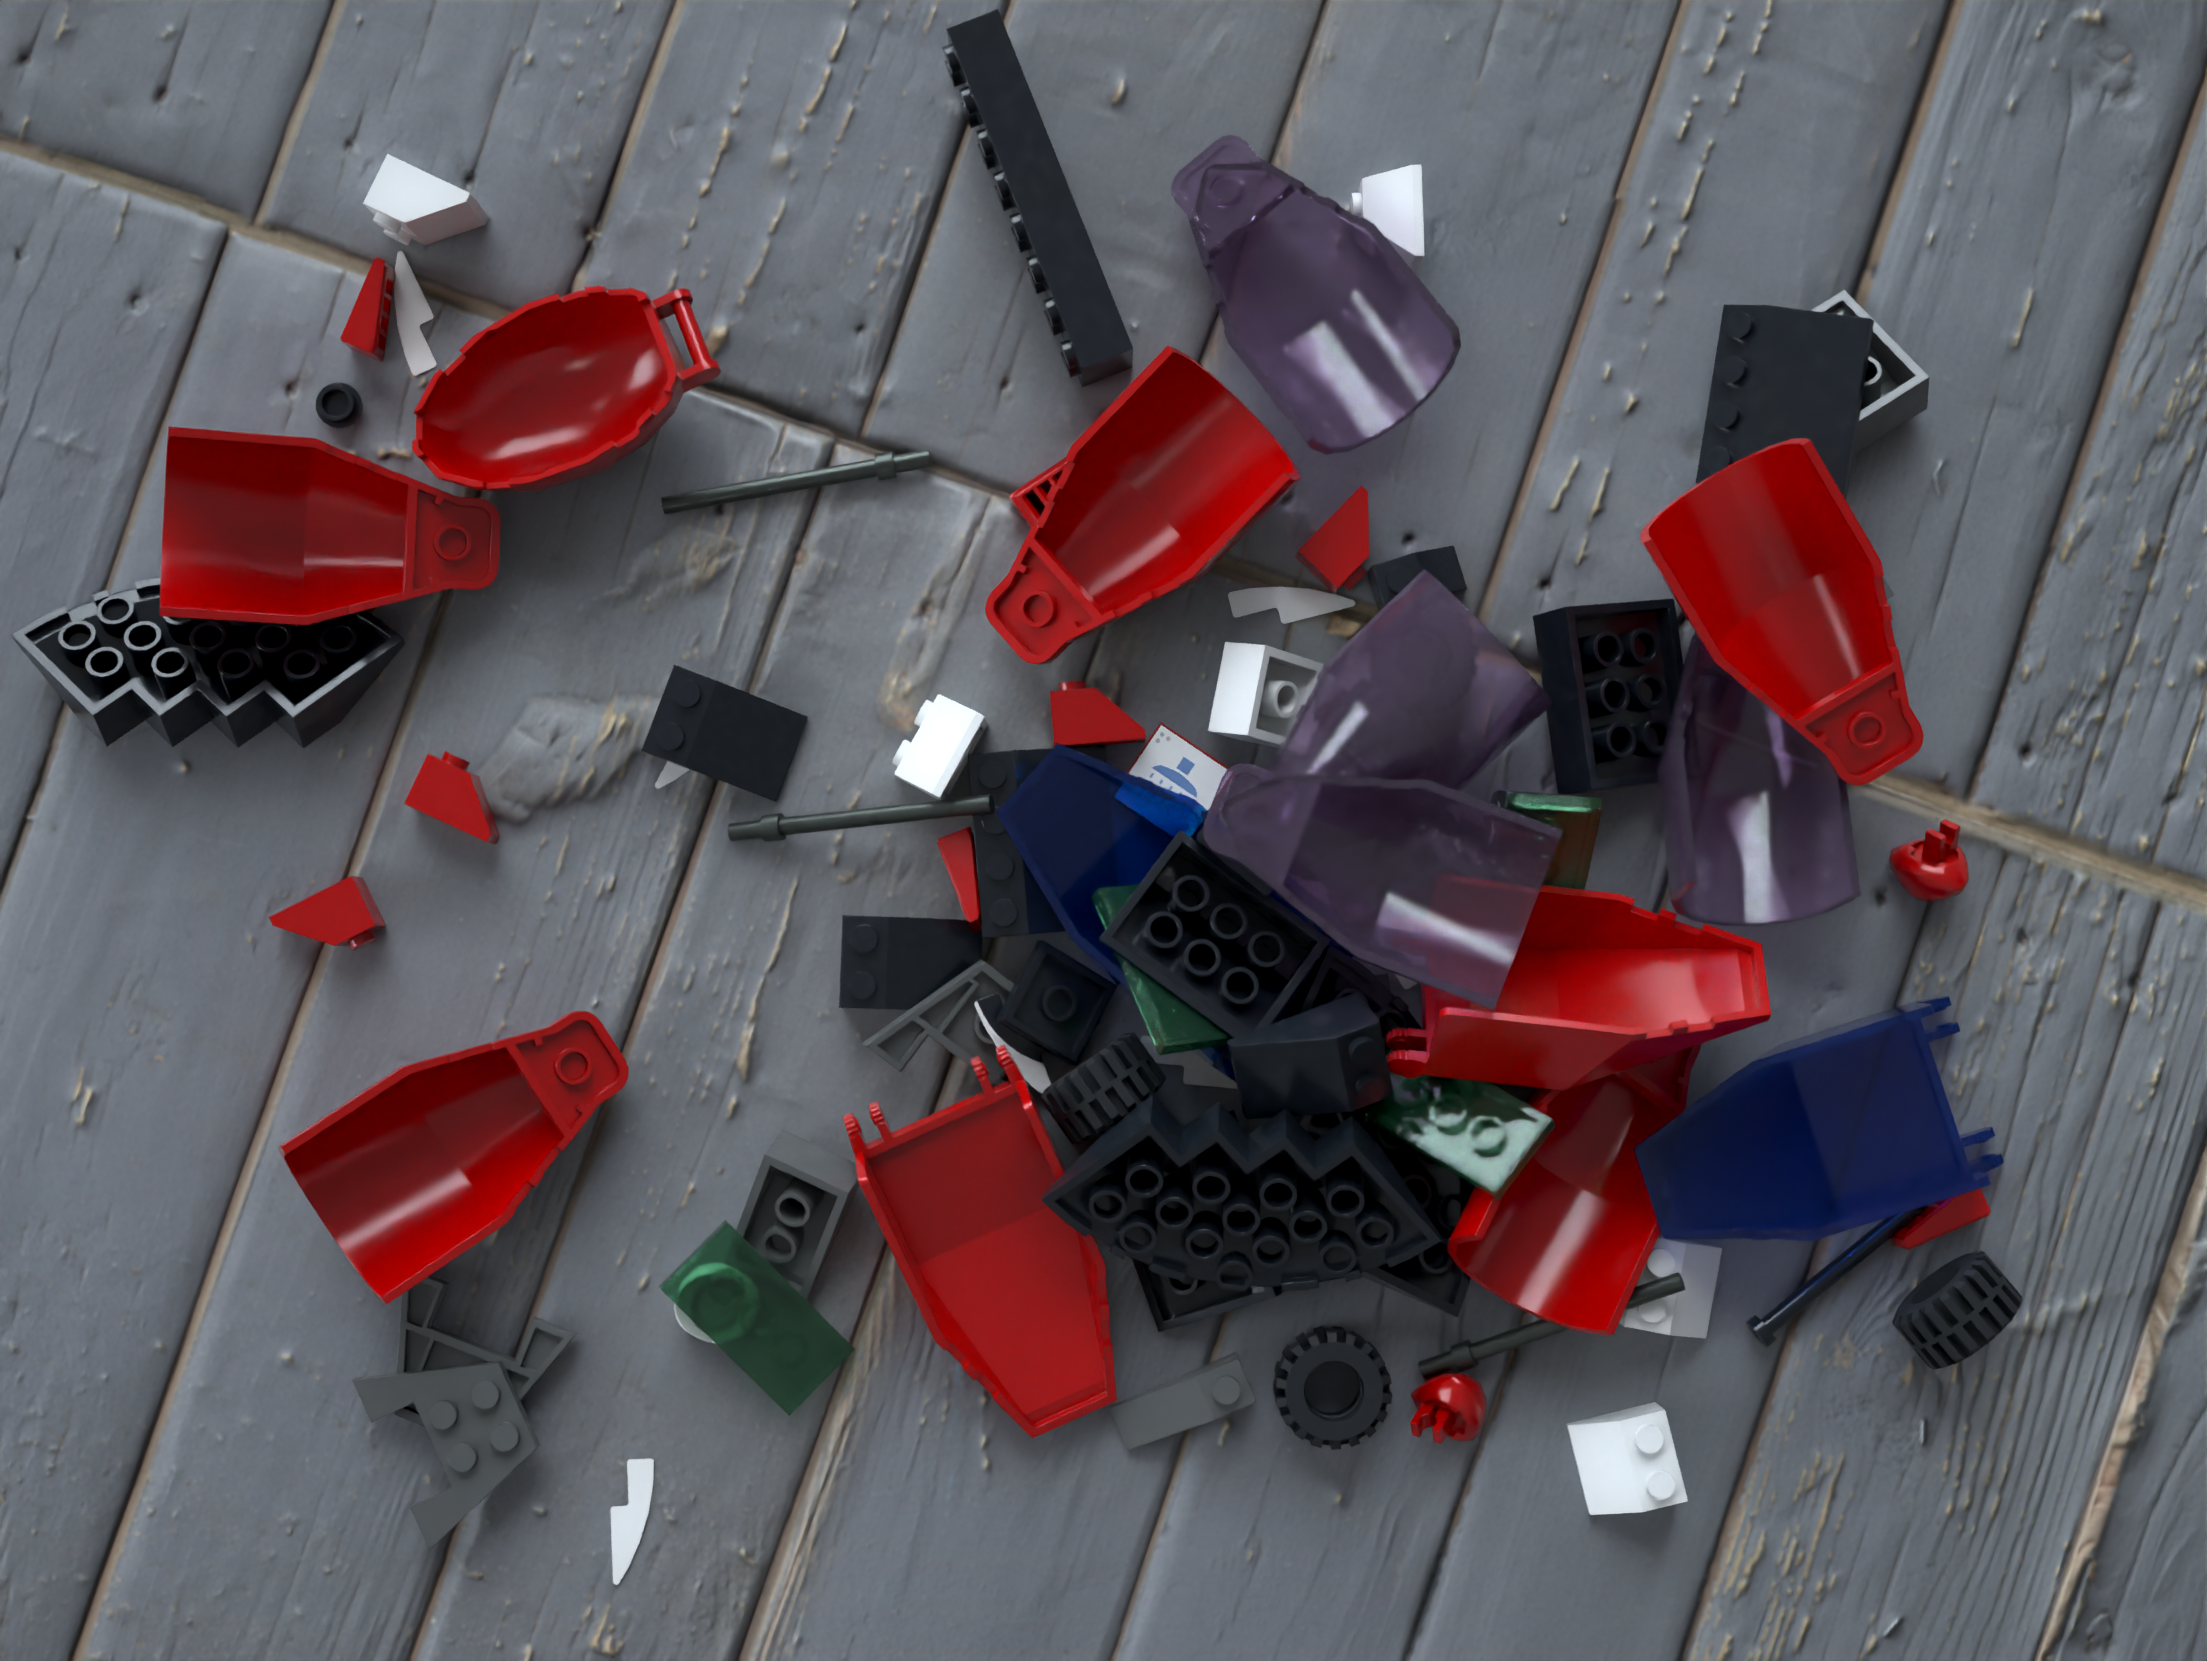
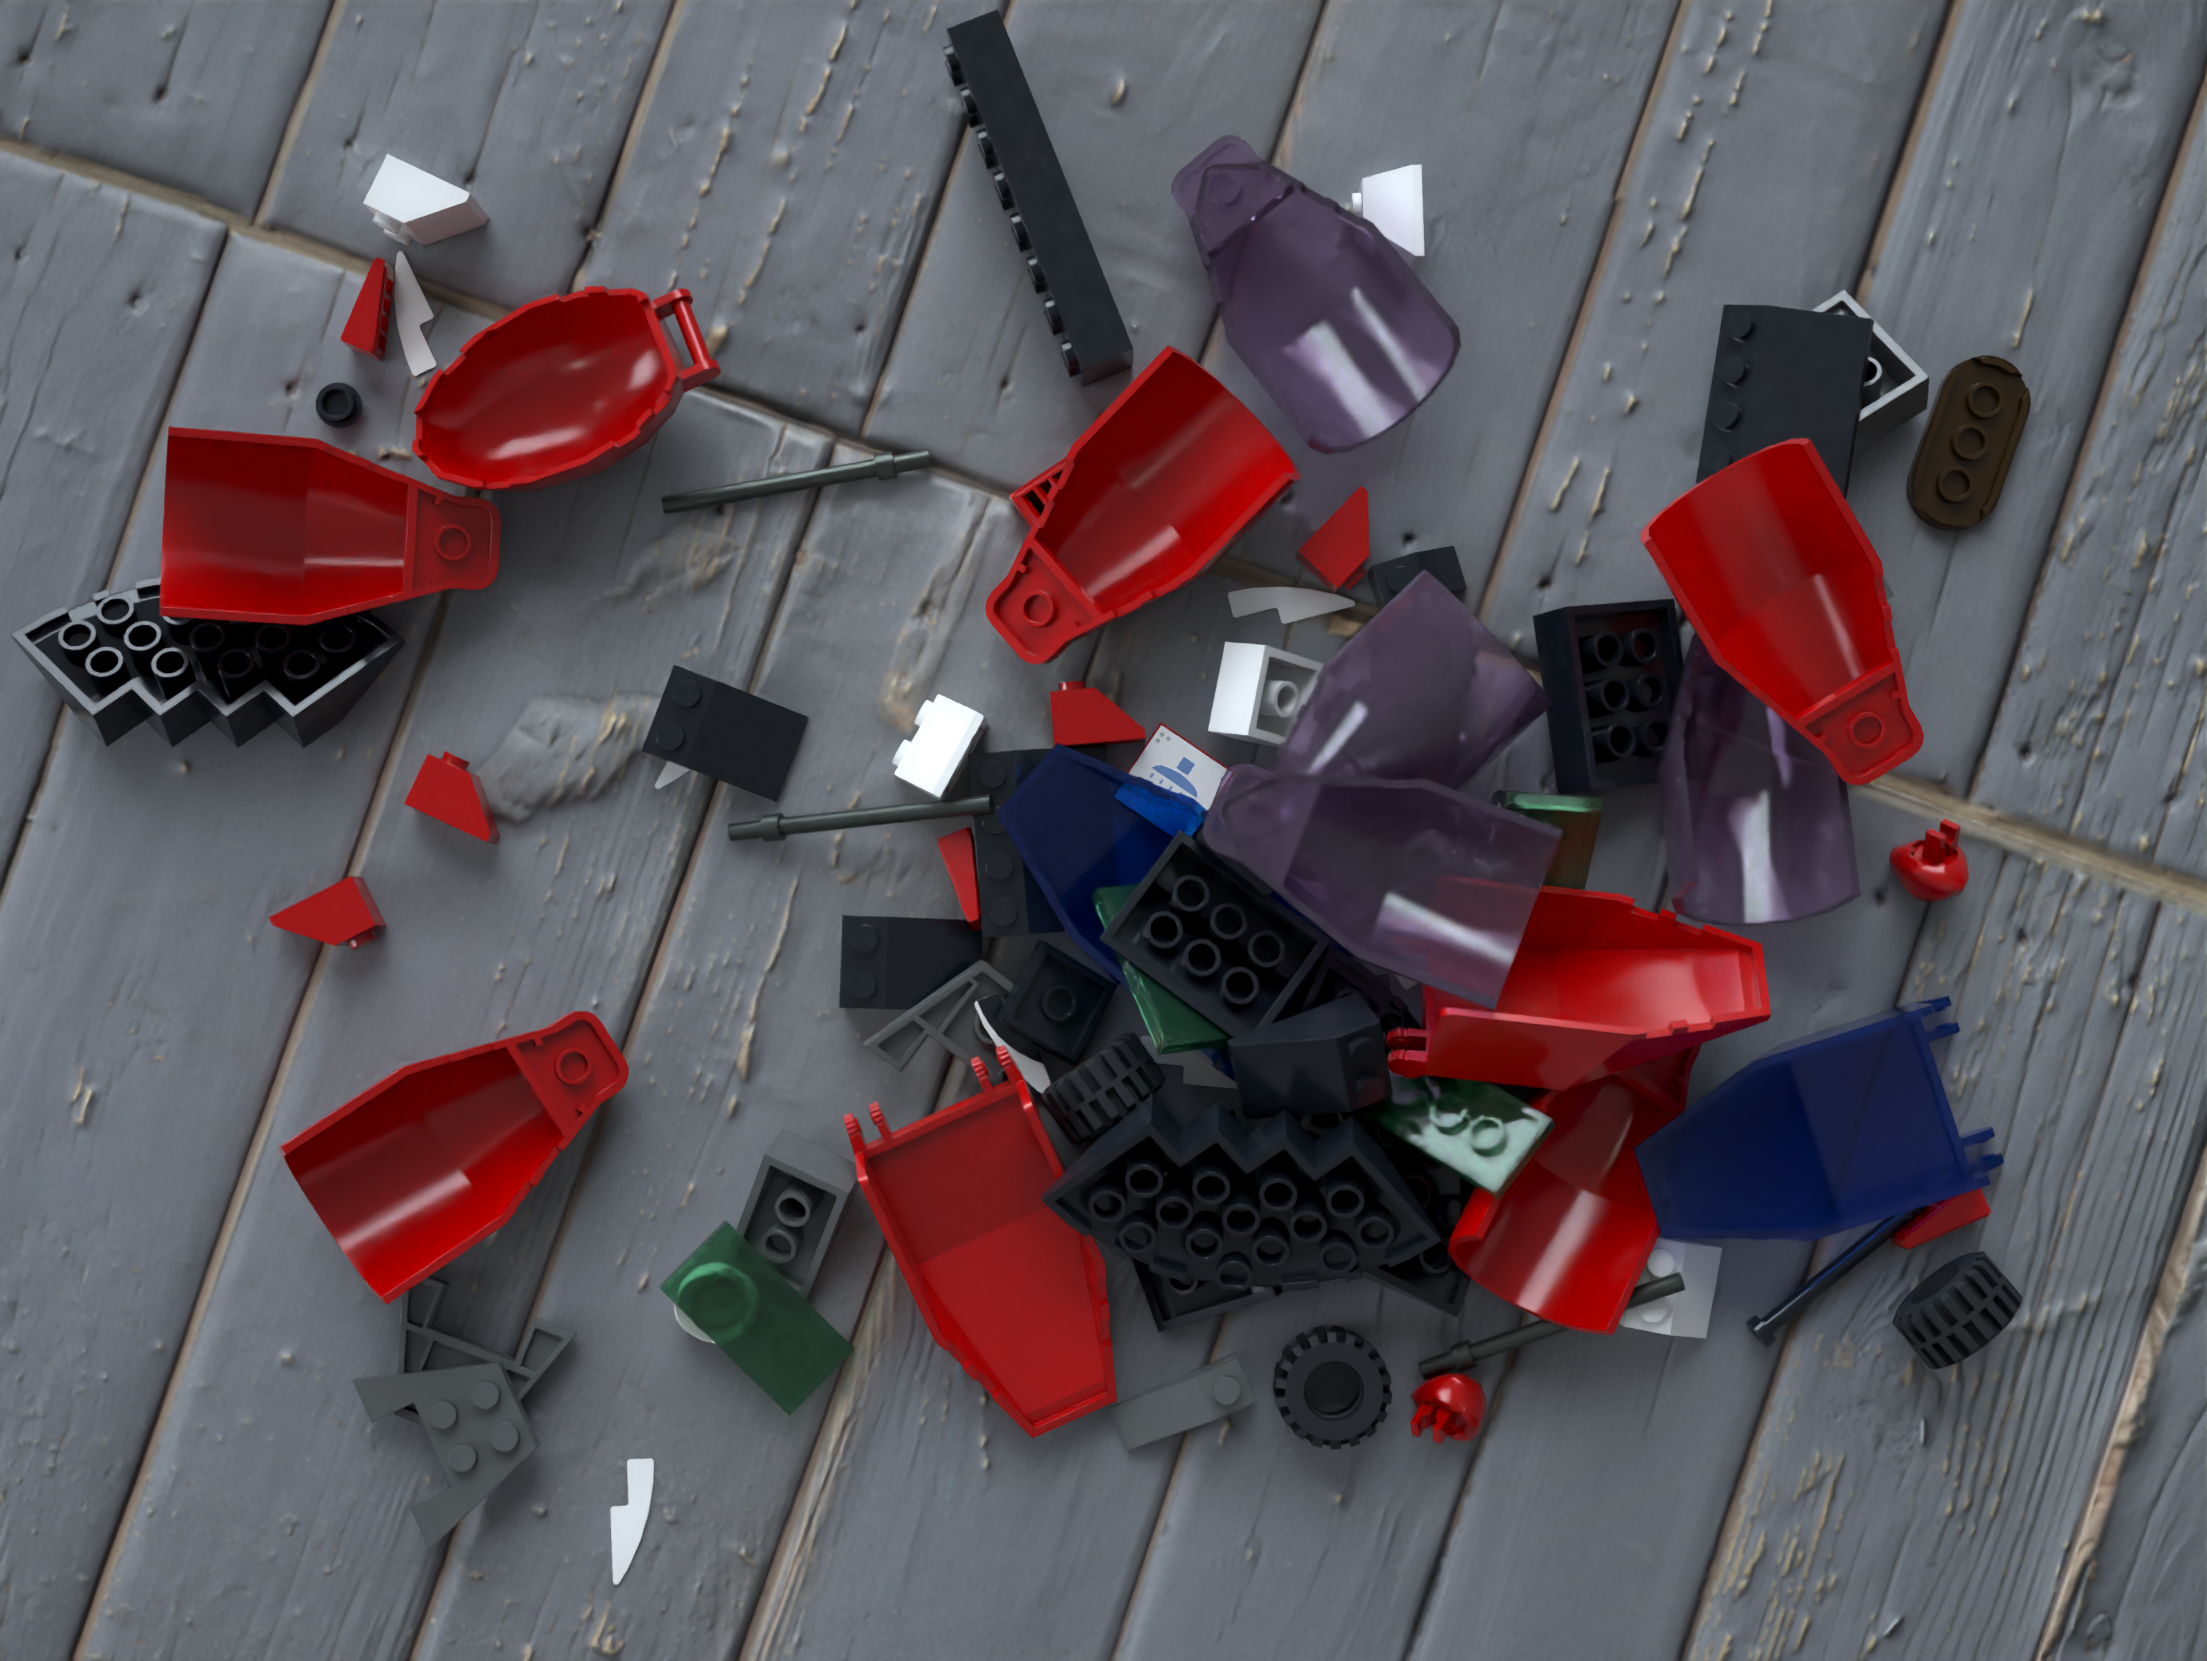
(1627, 1461): white slope -> none
(1968, 443): none -> dark brown tile

